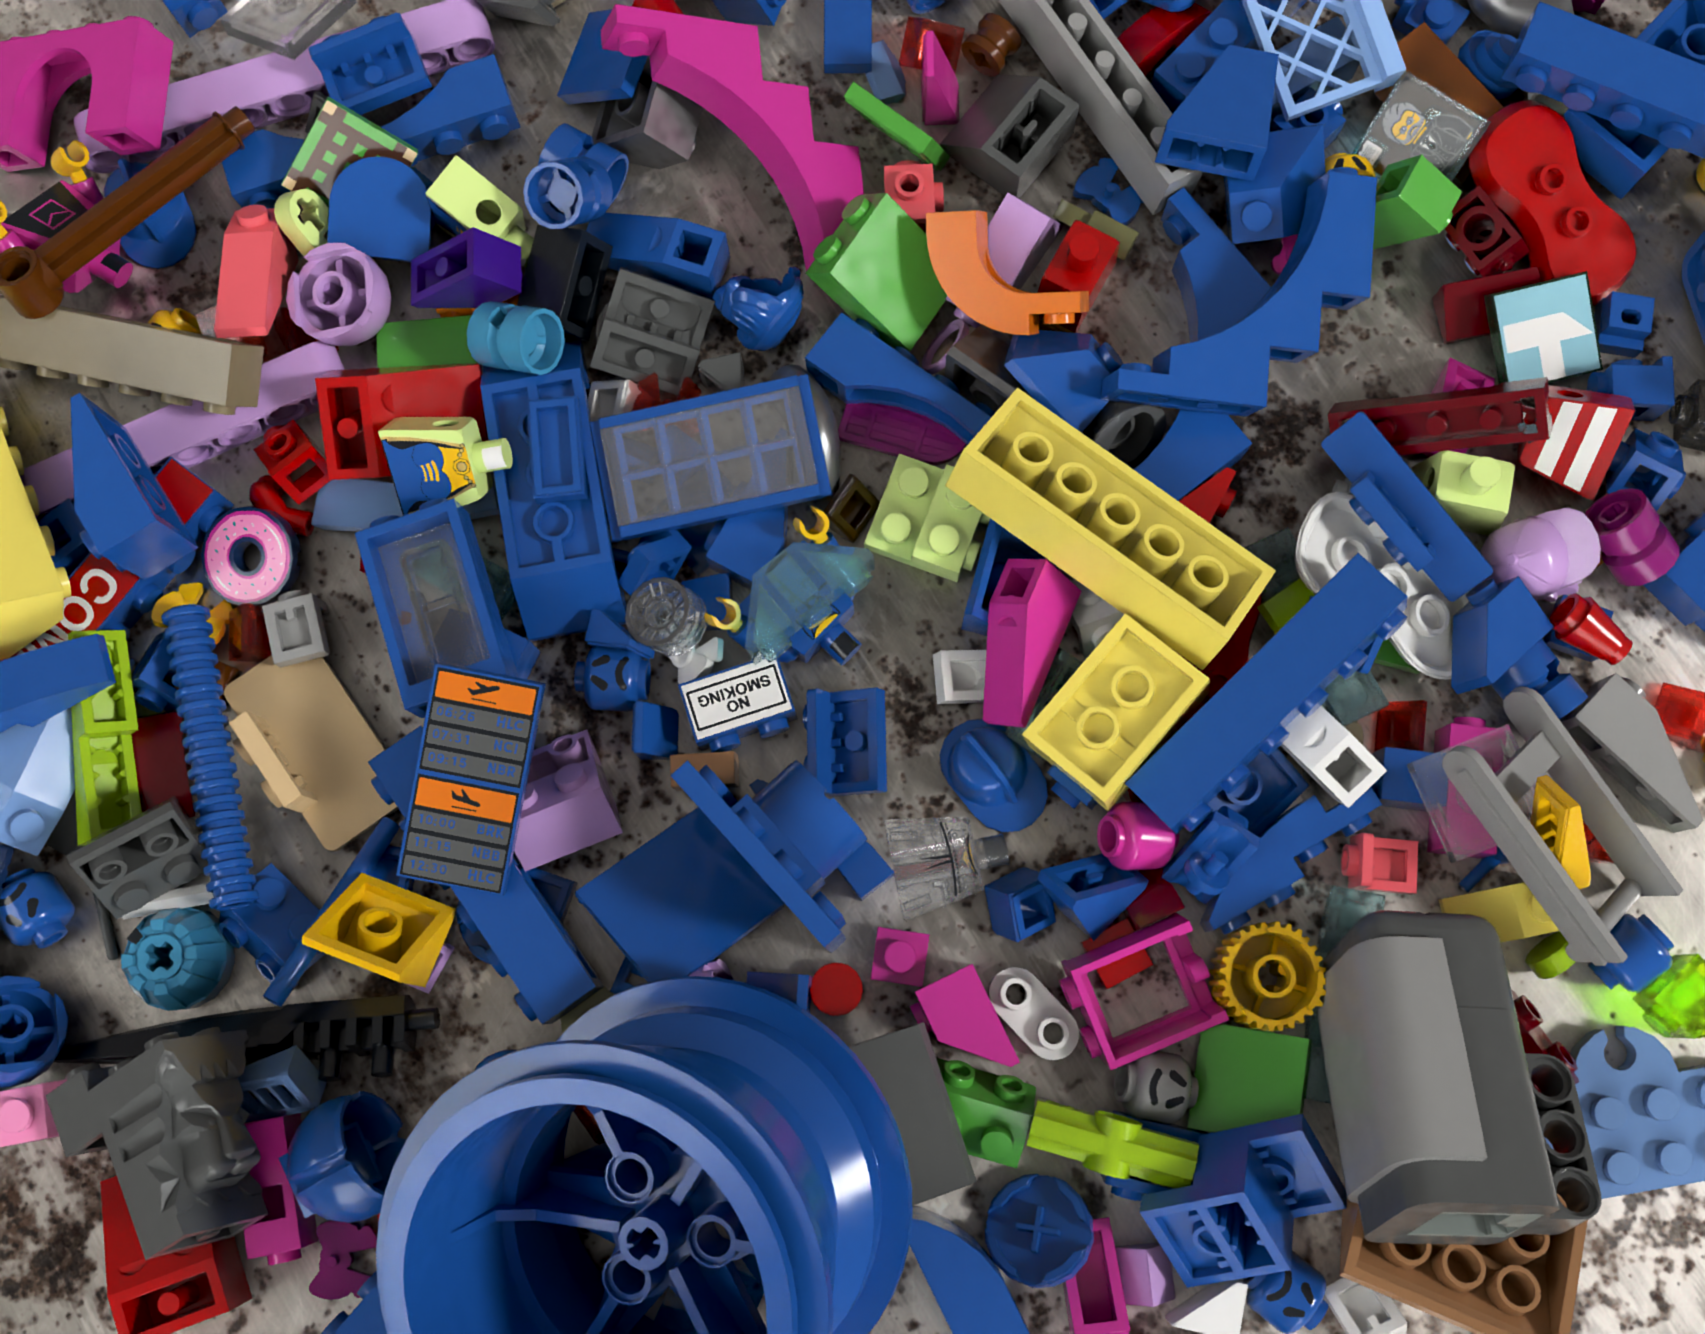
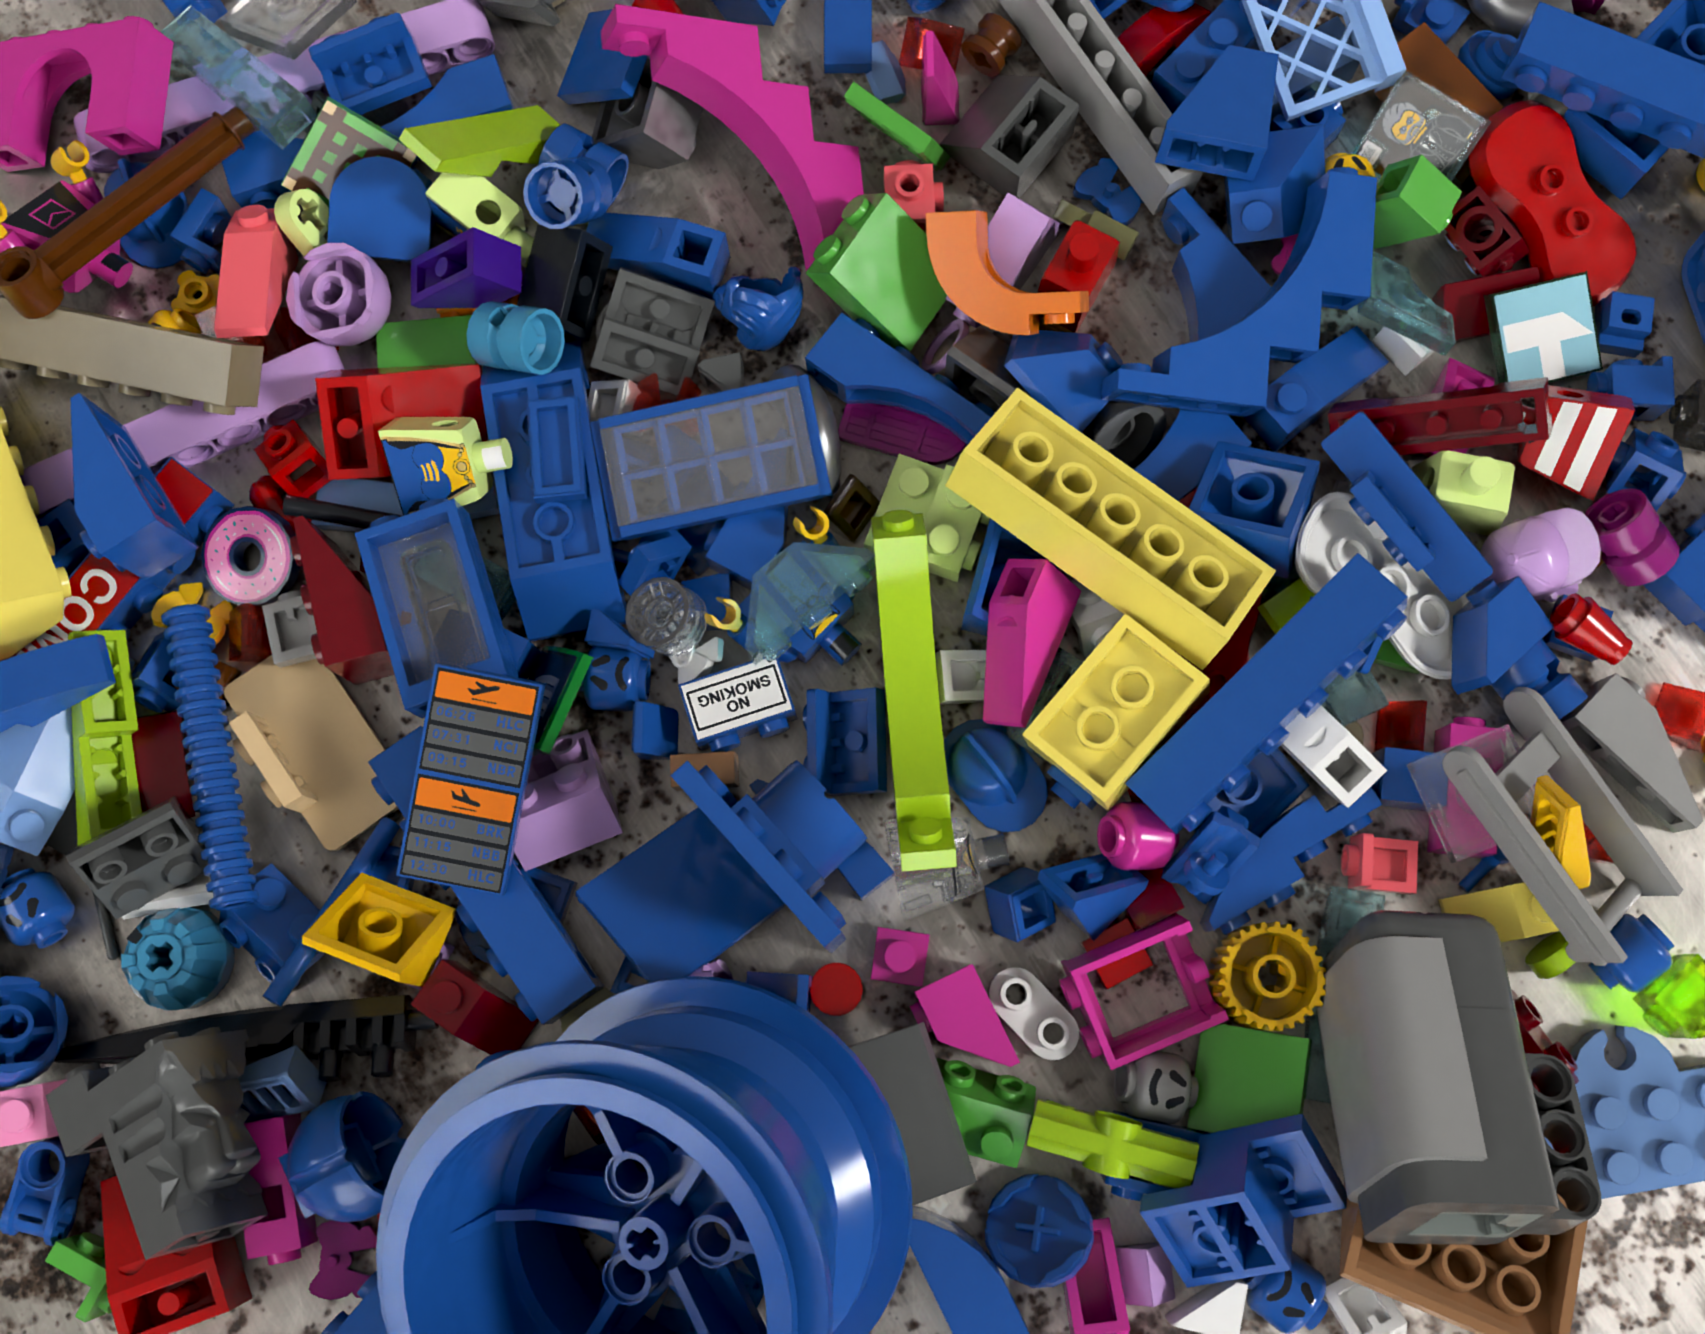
(39, 1198): none -> blue piece
(84, 1260): none -> bright green bracket
(189, 286): none -> yellow plate
(200, 230): none -> blue bracket
(239, 77): none -> clear light blue slope
(331, 512): none -> black bar
(342, 606): none -> dark red slope
(473, 1009): none -> dark red slope
(482, 141): none -> lime slope
(563, 674): none -> slope
(912, 692): none -> lime arch
(1258, 500): none -> blue slope
(1315, 386): none -> blue slope
(1401, 350): none -> white slope
(1404, 308): none -> clear light blue tile

